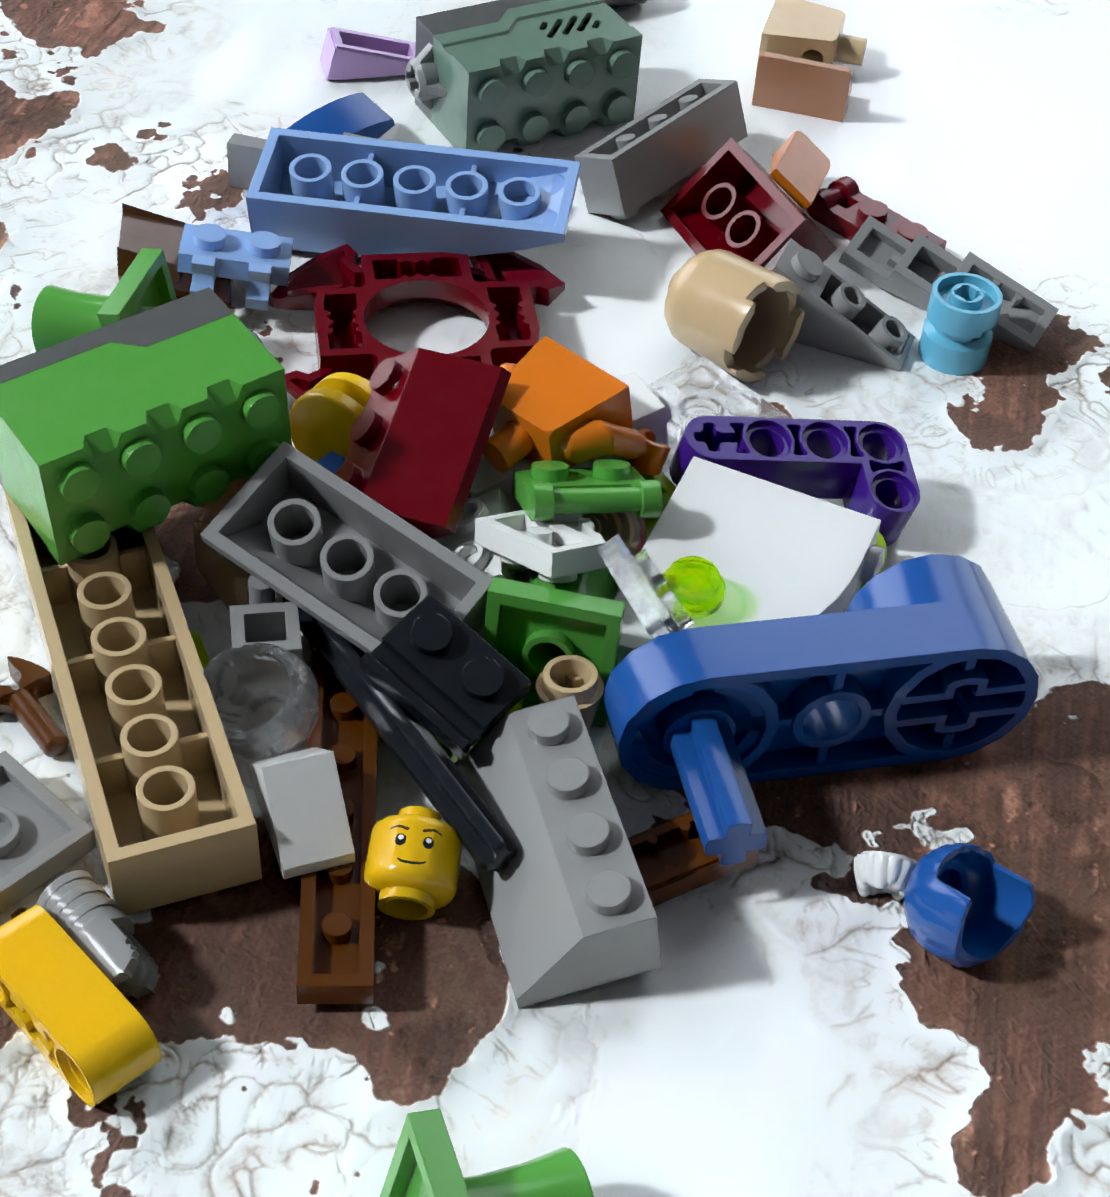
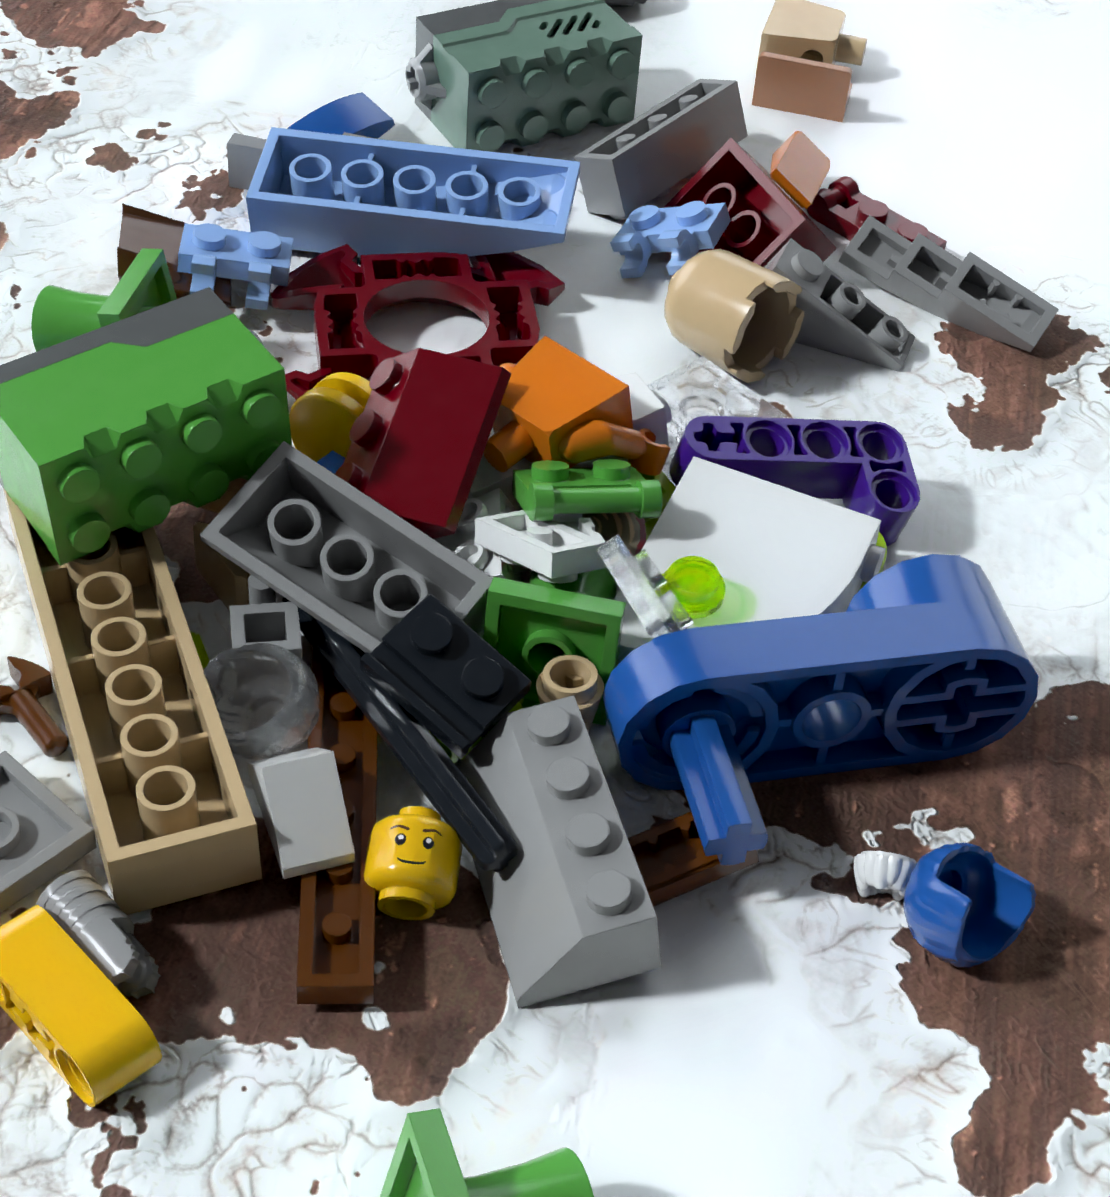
(363, 55): lavender slope -> none
(670, 229): none -> light blue plate
(960, 323): medium azure wheel -> none

